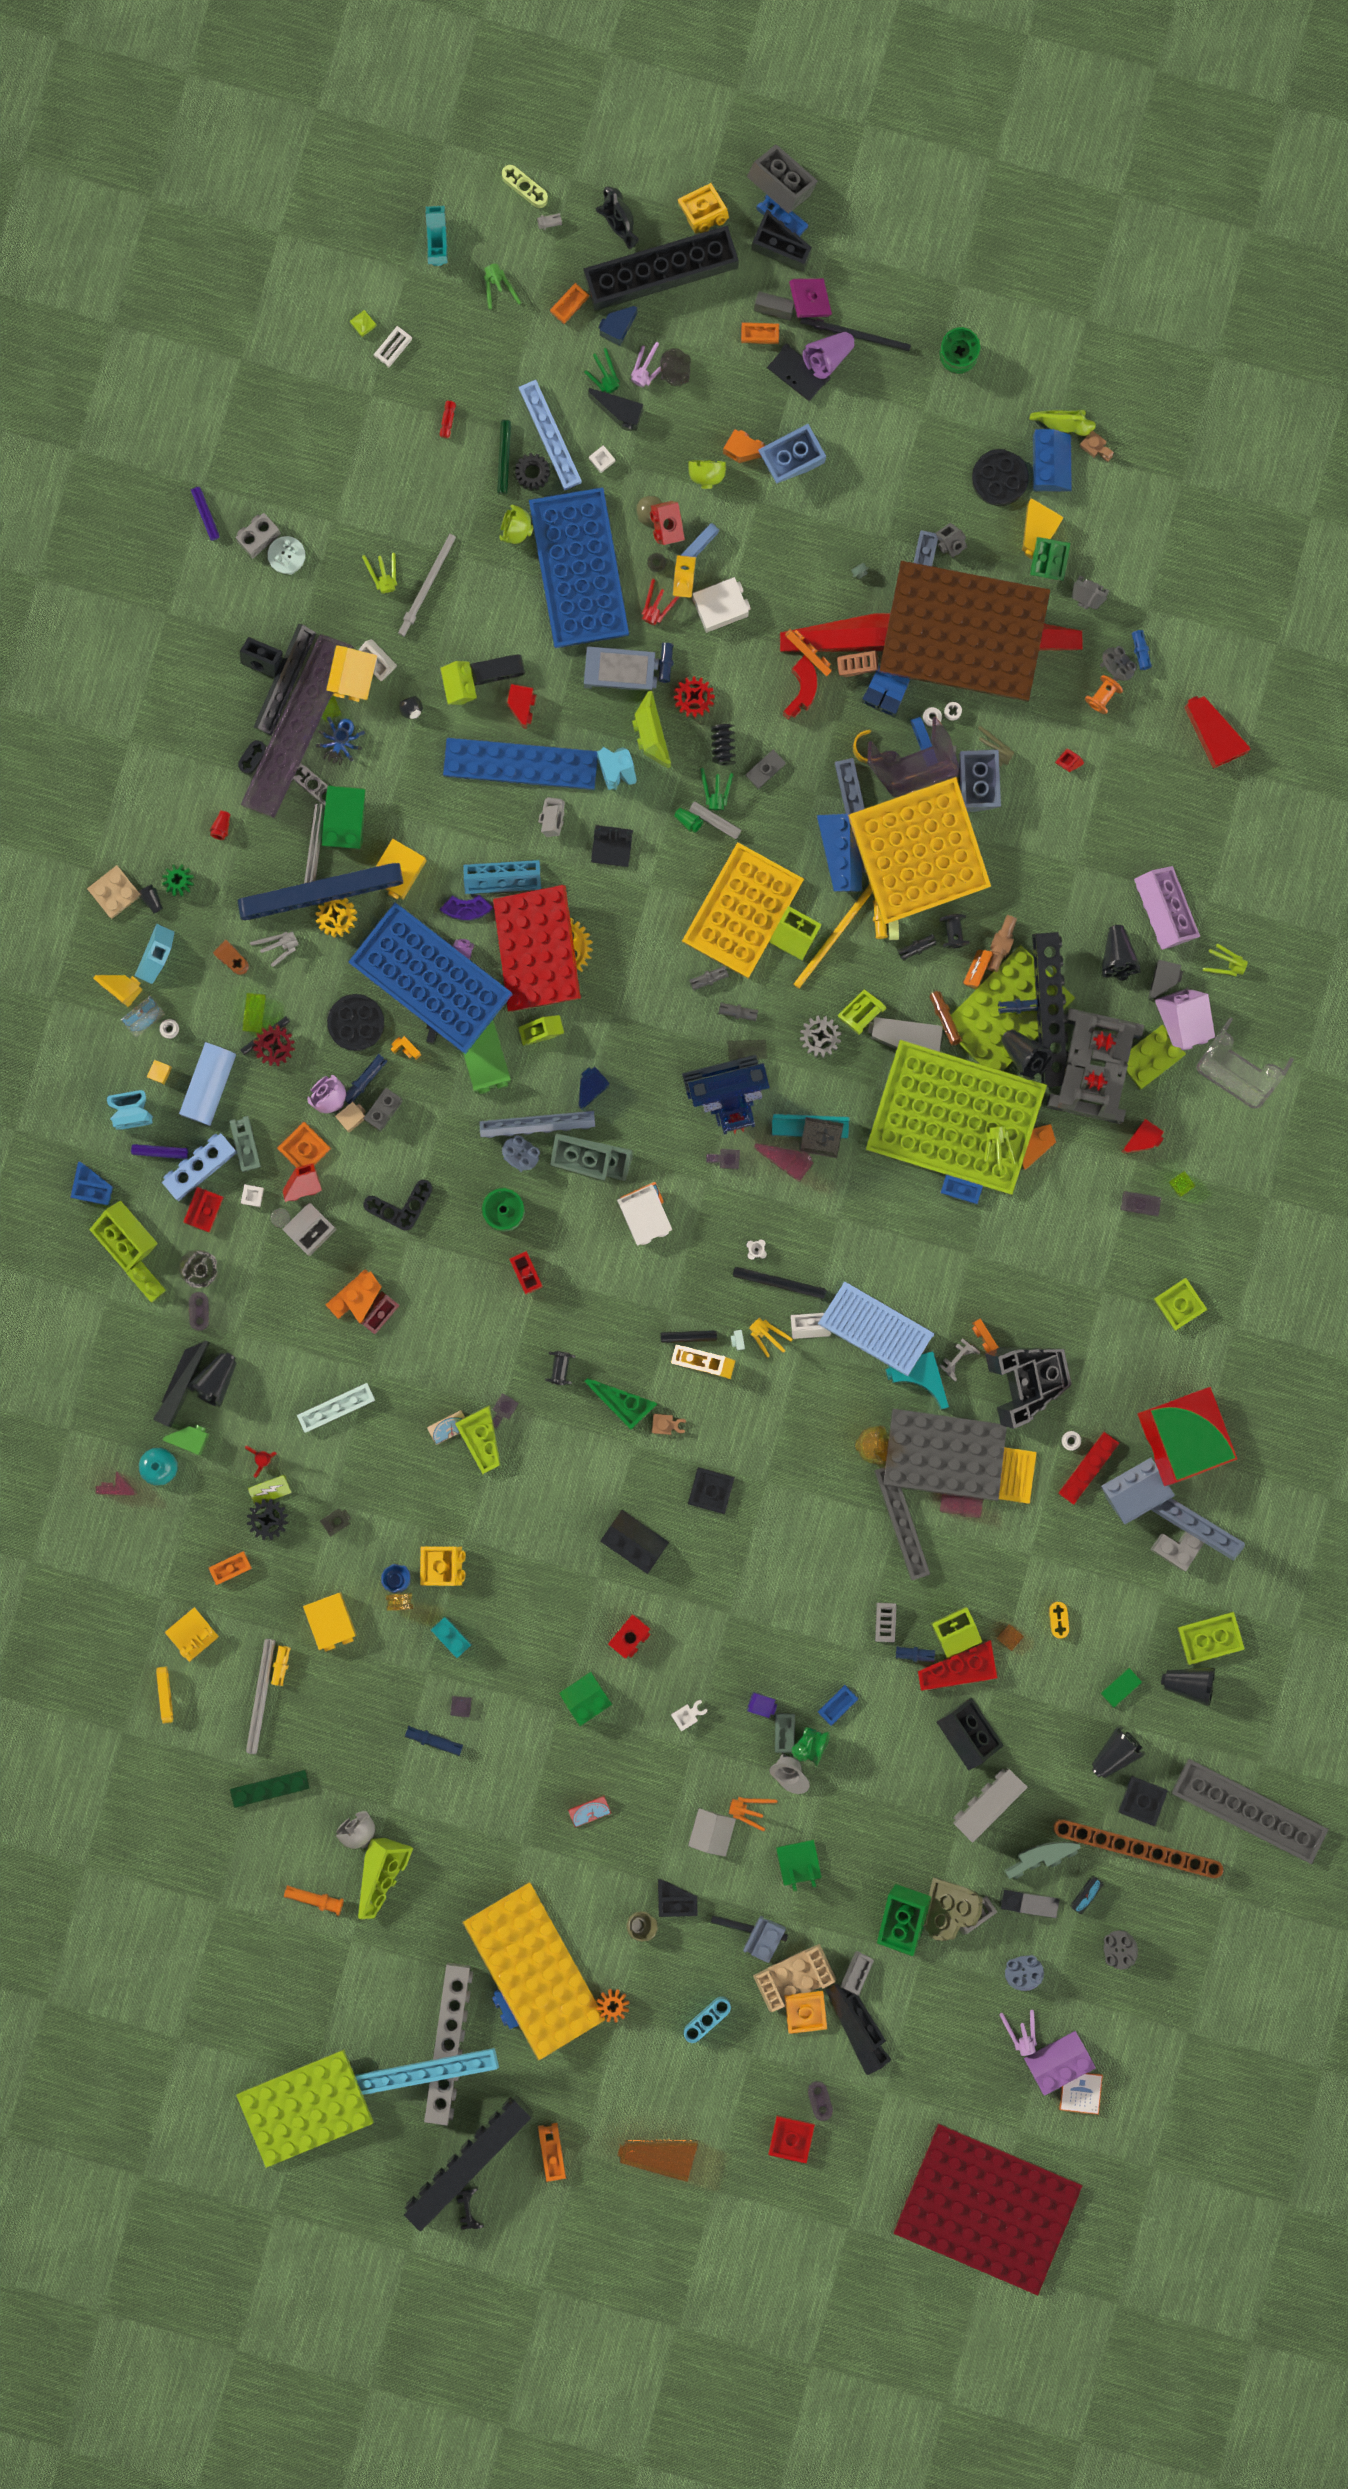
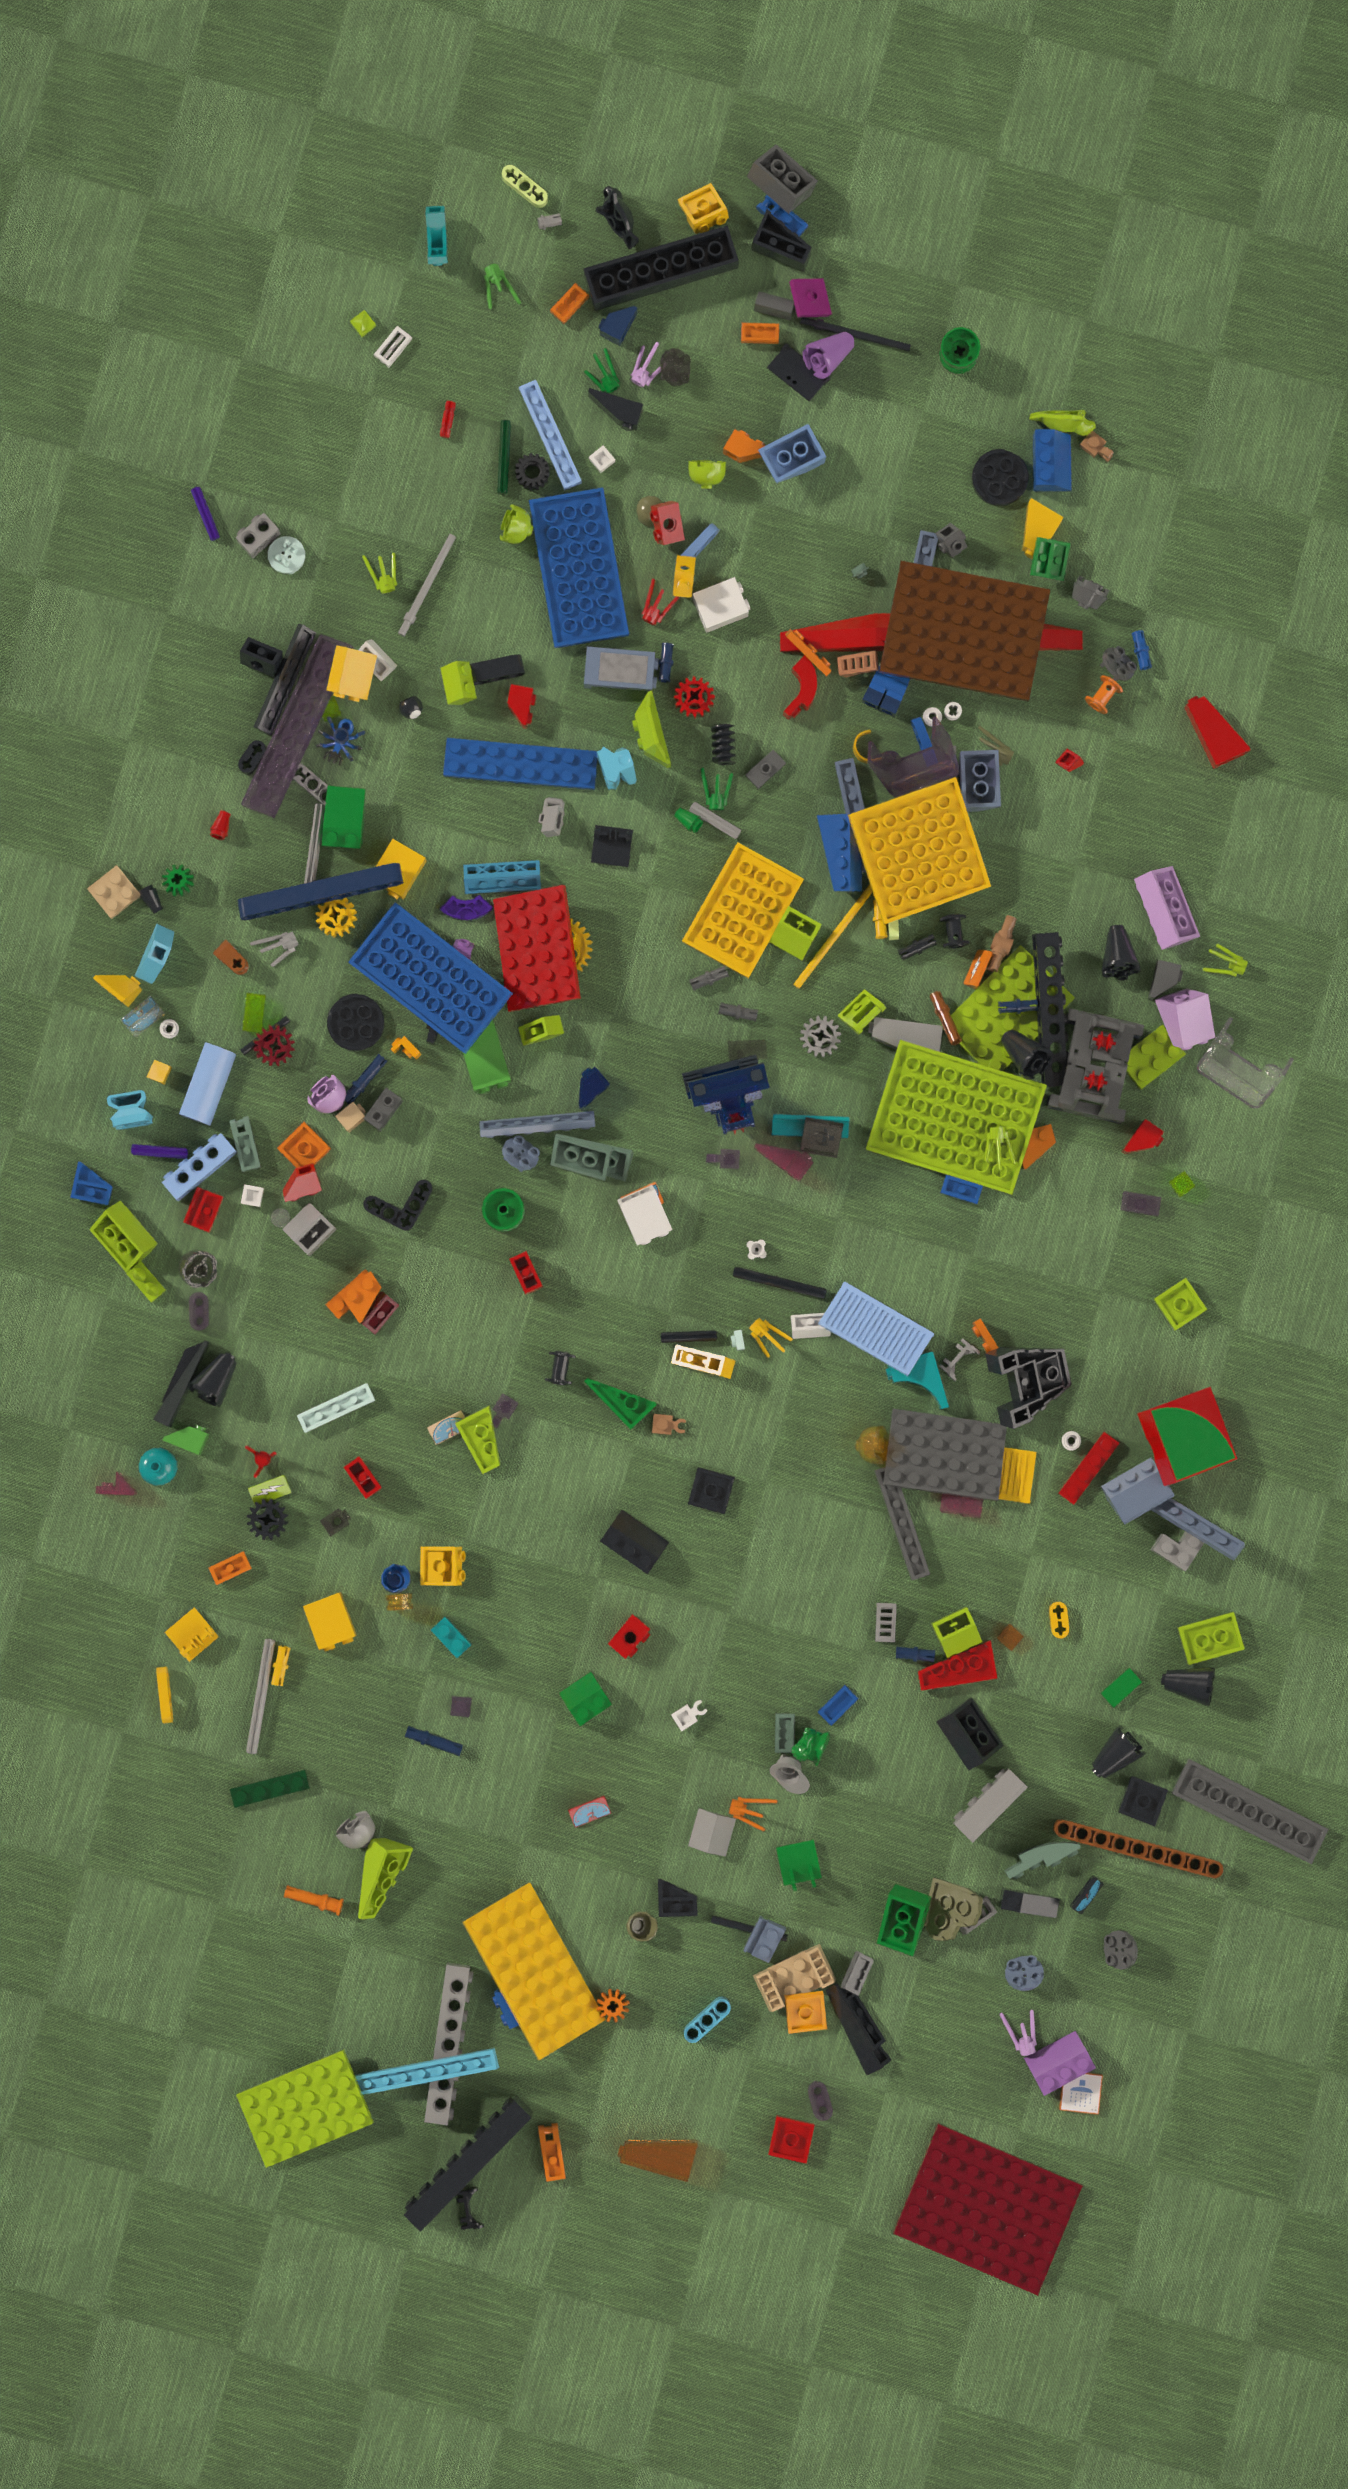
(363, 1477): none -> red brick
(656, 556): clear smoke plate -> none
(761, 1705): dark purple slope -> none

